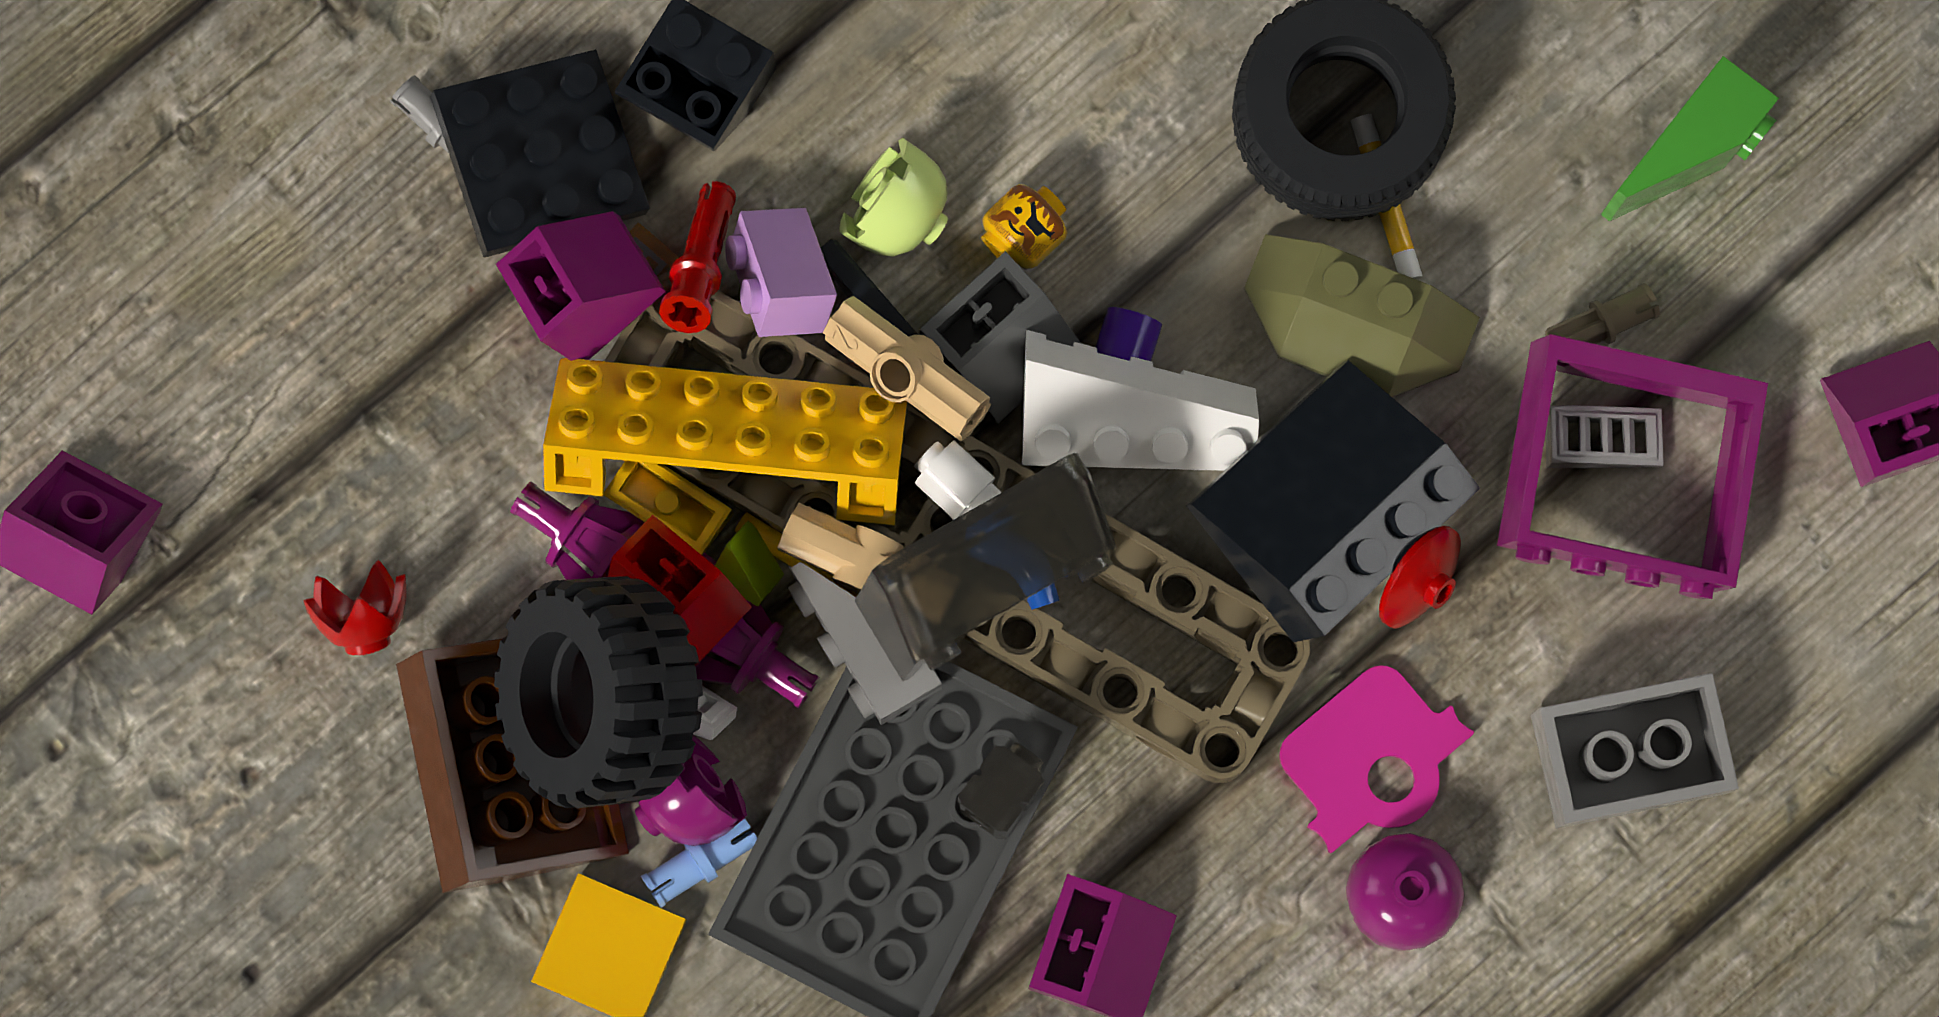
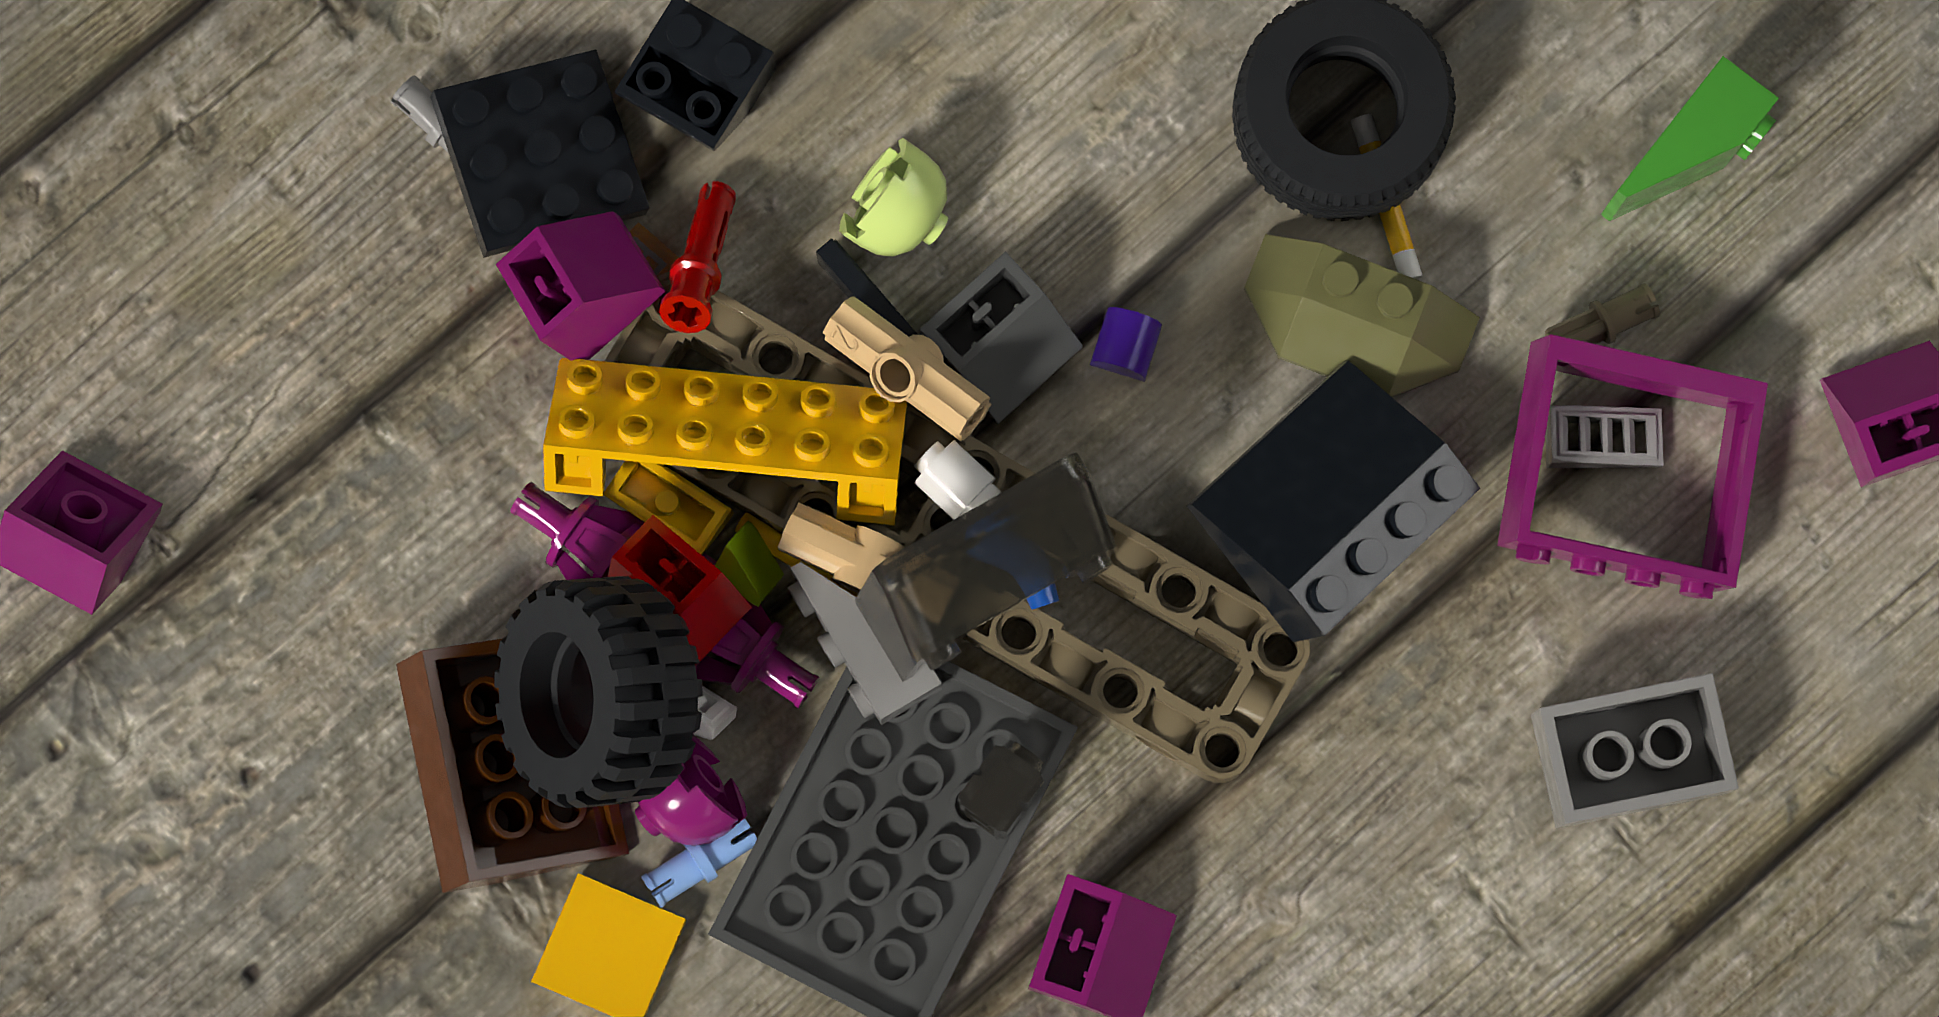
(362, 623): red piece -> none
(781, 272): lavender brick -> none
(1025, 225): head -> none
(1129, 412): white wedge -> none
(1341, 741): dark pink piece -> none
(1405, 892): magenta cylinder -> none
(1421, 578): red dish -> none

